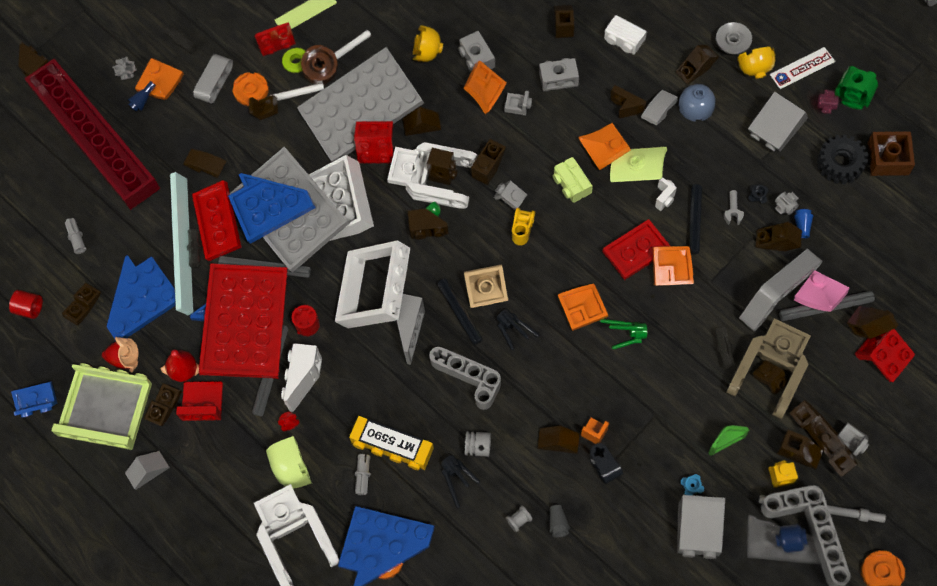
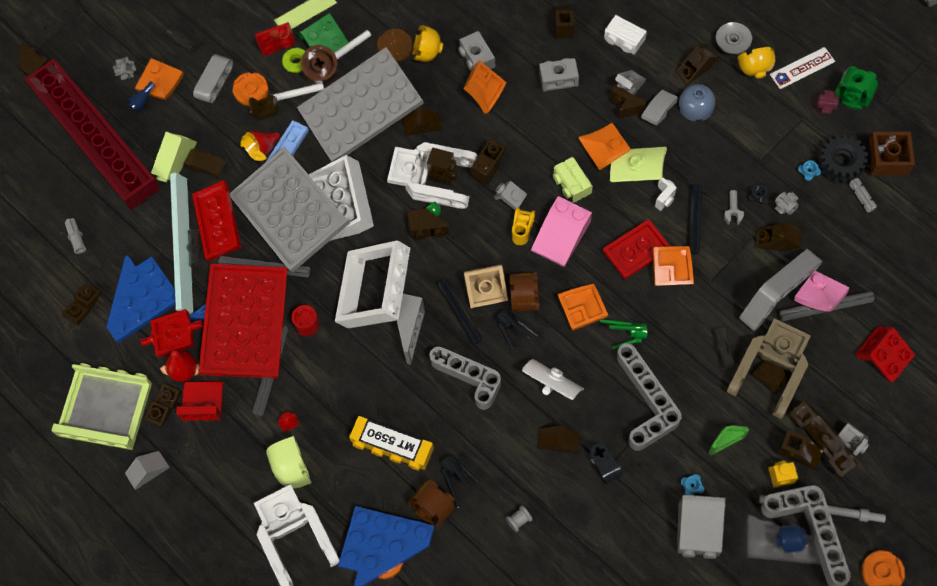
(25, 304): red piece -> none
(34, 398): blue bracket -> none
(122, 354): light nougat hat -> none
(172, 155): none -> yellowish green slope
(172, 333): none -> red plate
(259, 144): none -> hat
(267, 205): blue wing -> none
(291, 138): none -> light blue tile
(302, 373): white slope -> none
(324, 33): none -> green bracket
(362, 474): light grey axle -> none
(374, 141): red bracket -> none
(397, 43): none -> clear orange tile
(432, 504): none -> reddish brown brick
(478, 443): light grey piece -> none
(518, 103): light grey bracket -> none
(524, 292): none -> reddish brown brick
(552, 379): none -> white shield
(558, 522): dark grey cone -> none
(561, 231): none -> bright pink slope
(594, 430): orange panel -> none
(630, 81): none -> light grey slope
(649, 396): none -> light grey beam
(777, 122): light grey slope -> none
(804, 221): blue cone -> none
(815, 171): none -> dark azure plate
(863, 195): none -> light grey axle
(871, 322): dark brown slope -> none

